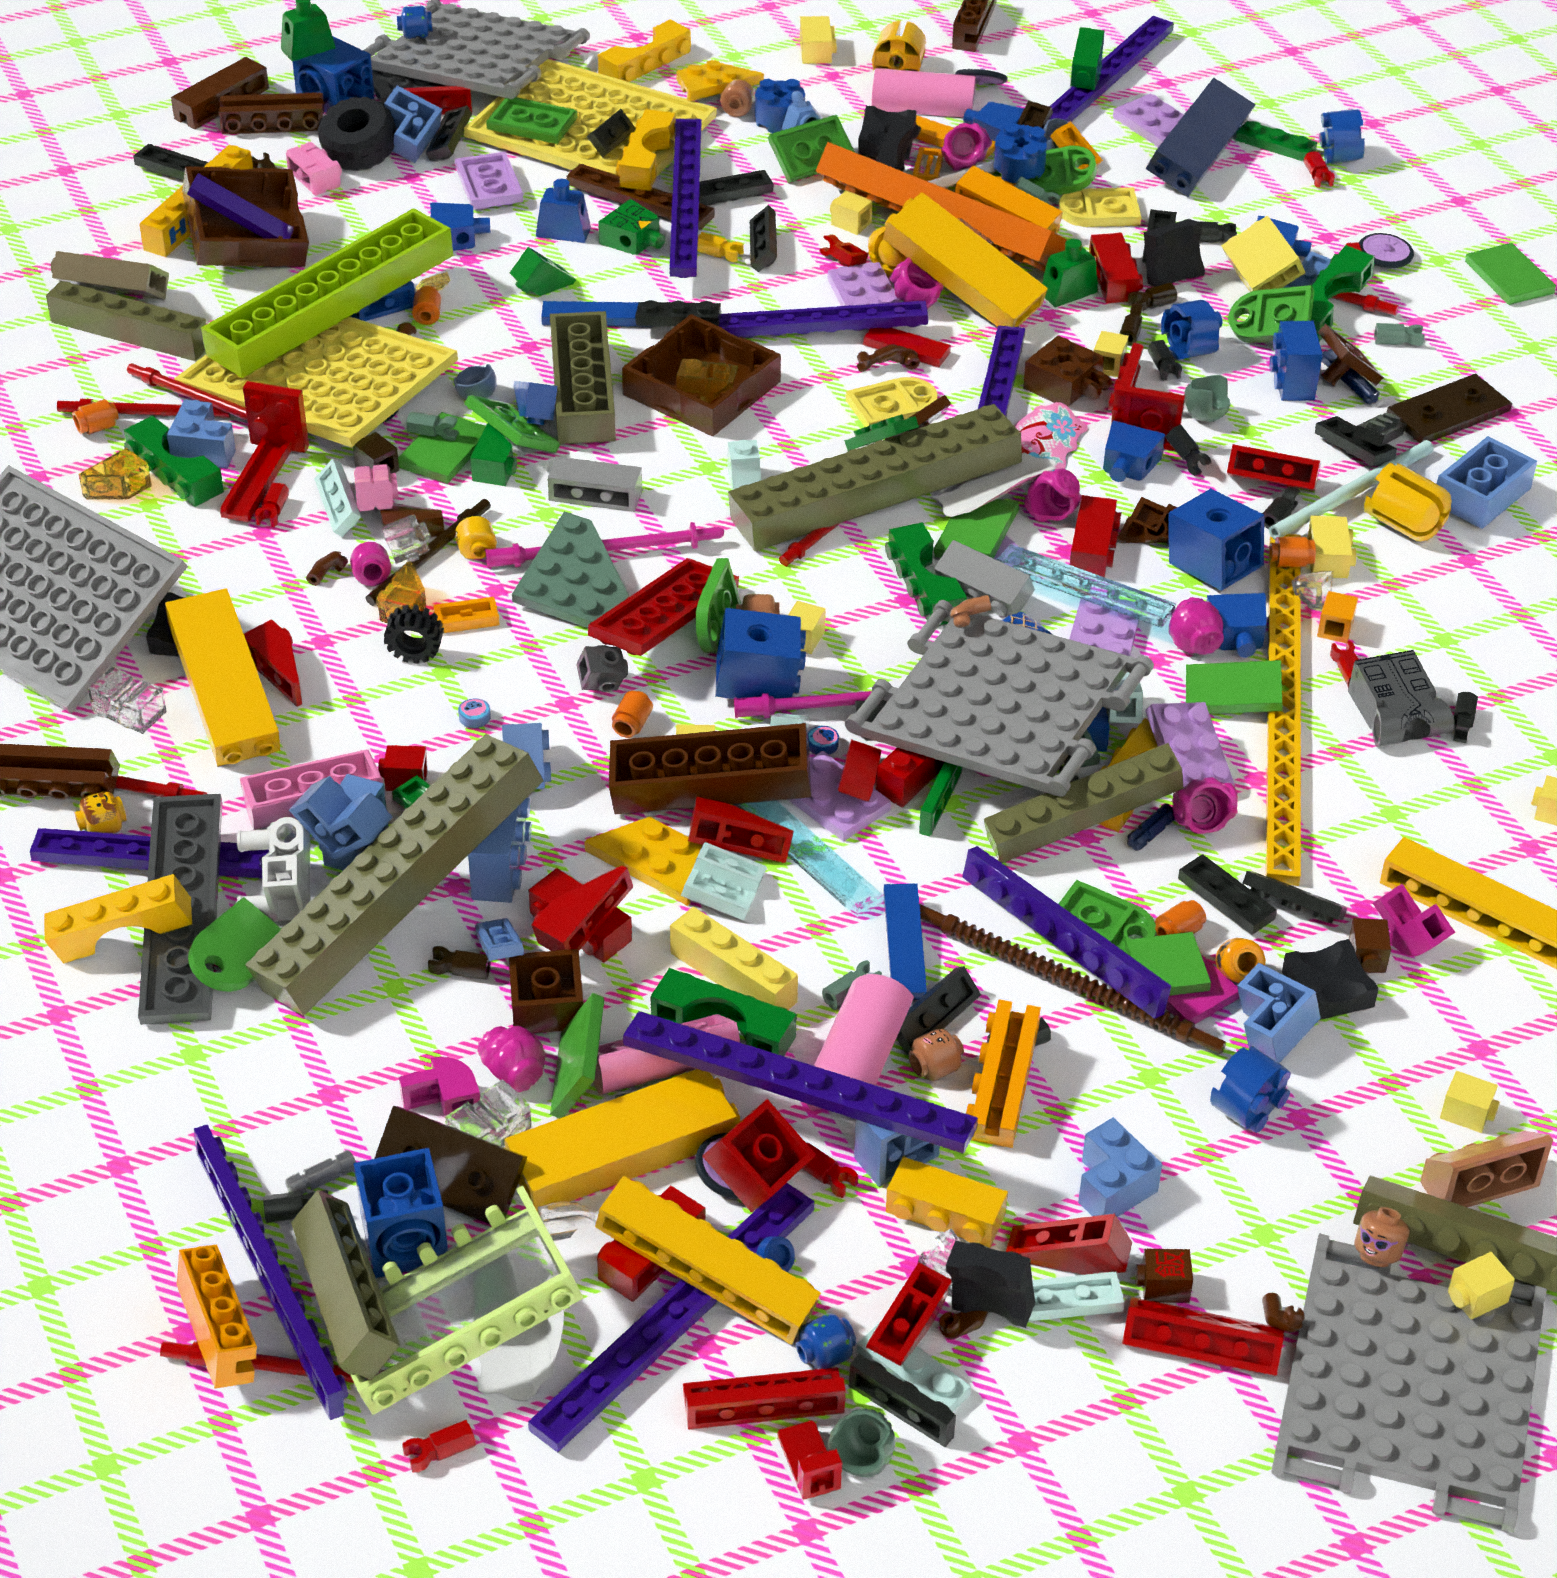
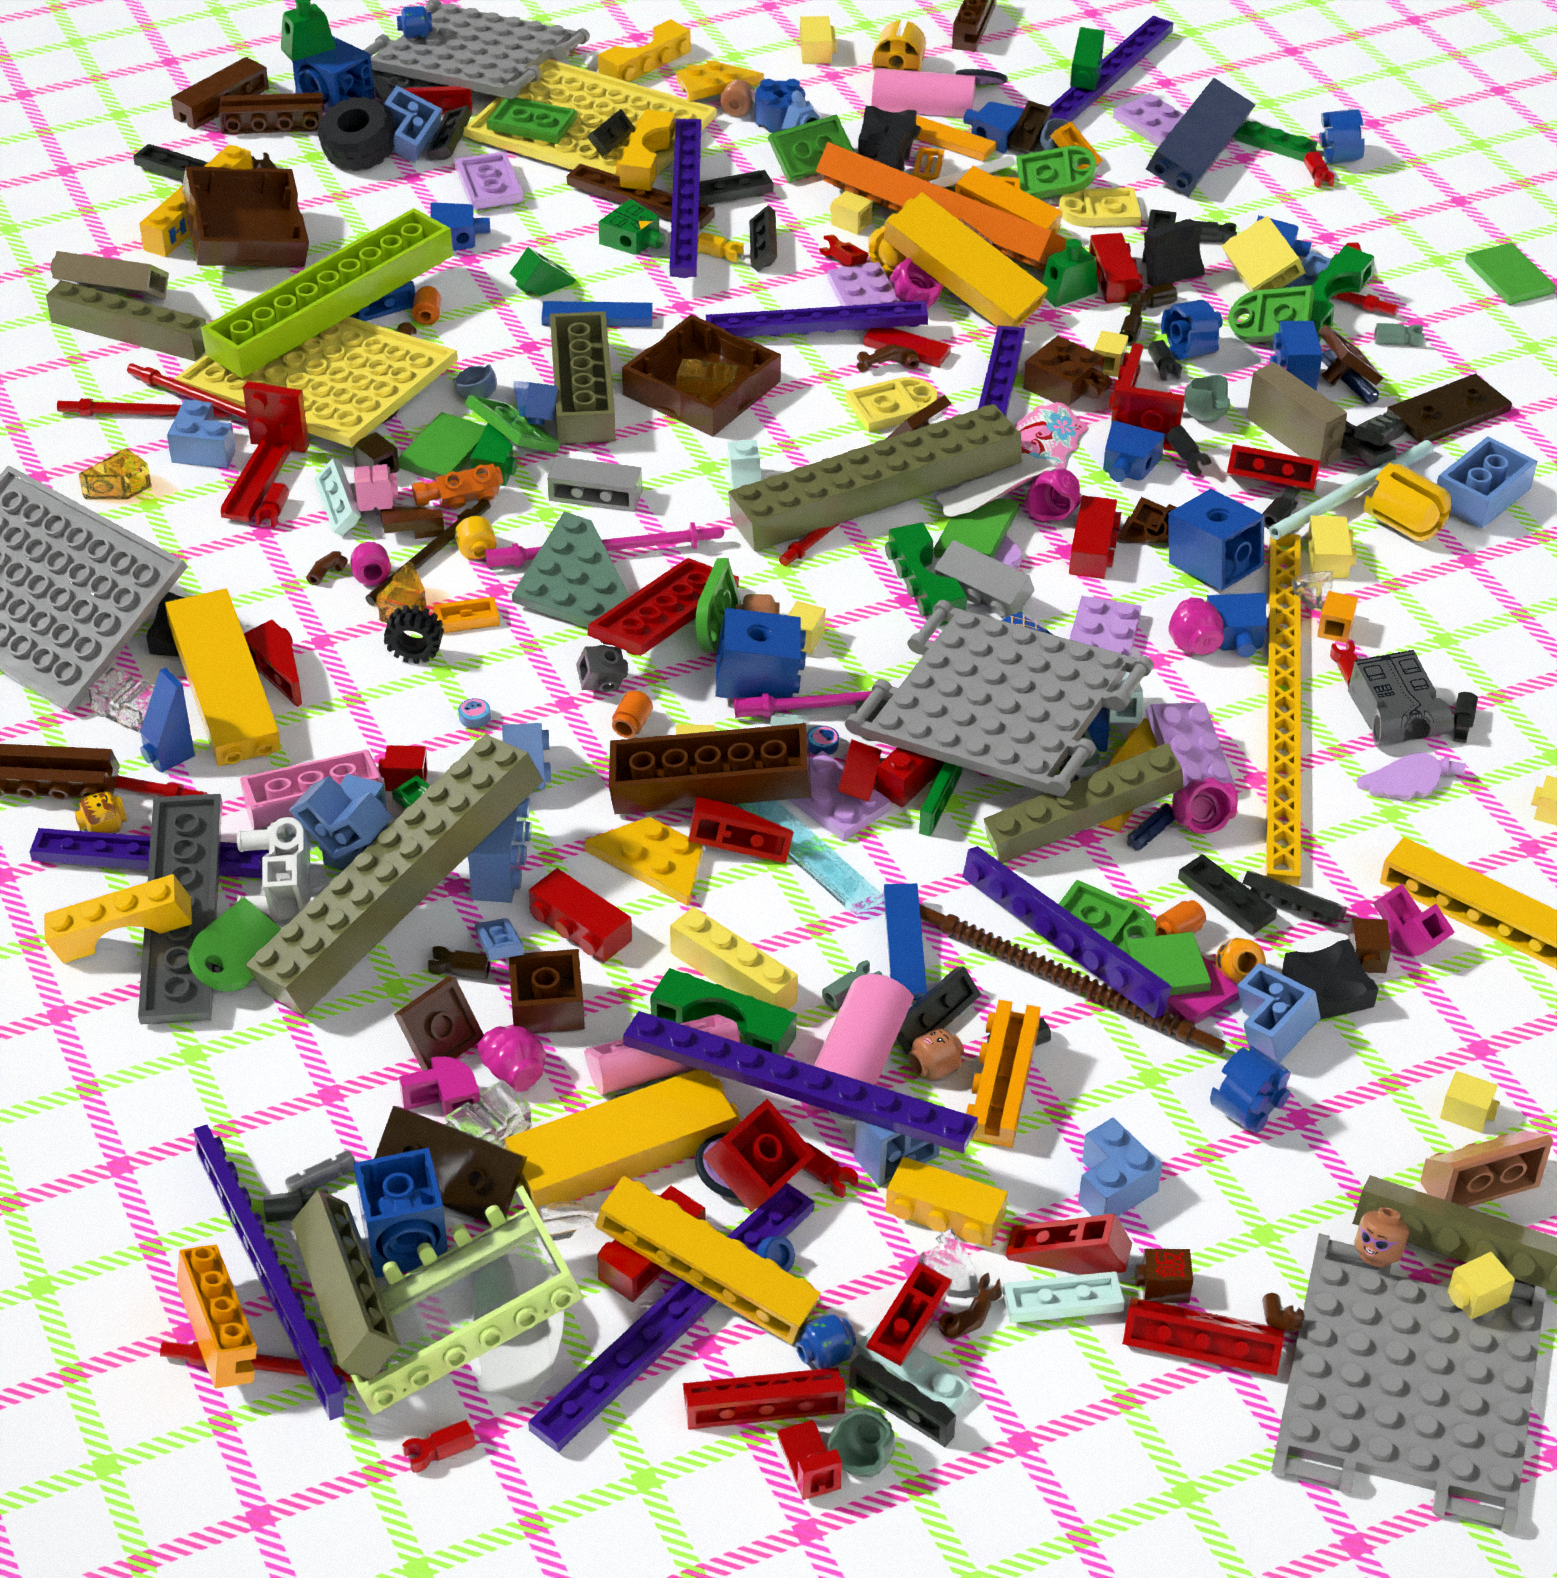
(95, 417): orange brick -> none
(166, 725): none -> blue slope
(191, 478): green arch -> none
(238, 209): dark purple tile -> none
(314, 168): bright pink brick -> none
(406, 538): clear brick -> none
(432, 425): sand green bar -> none
(438, 281): clear yellow tile -> none
(439, 1023): none -> reddish brown tile
(464, 489): none -> orange brick
(563, 214): blue torso -> none
(577, 1056): bright green tile -> none
(579, 913): red slope -> none
(672, 313): pearl dark grey plate -> none
(724, 881): light aqua slope -> none
(880, 431): green plate -> none
(965, 146): dark pink hair -> none
(969, 607): nougat arm -> none
(991, 1282): black brick -> none
(1020, 152): blue brick -> none
(1036, 191): sand green bar -> none
(1089, 586): clear light blue tile -> none
(1236, 686): bright green tile -> none
(1292, 551): orange brick -> none
(1296, 414): none -> dark tan brick
(1387, 249): lavender wheel -> none
(1409, 776): none -> lavender animal

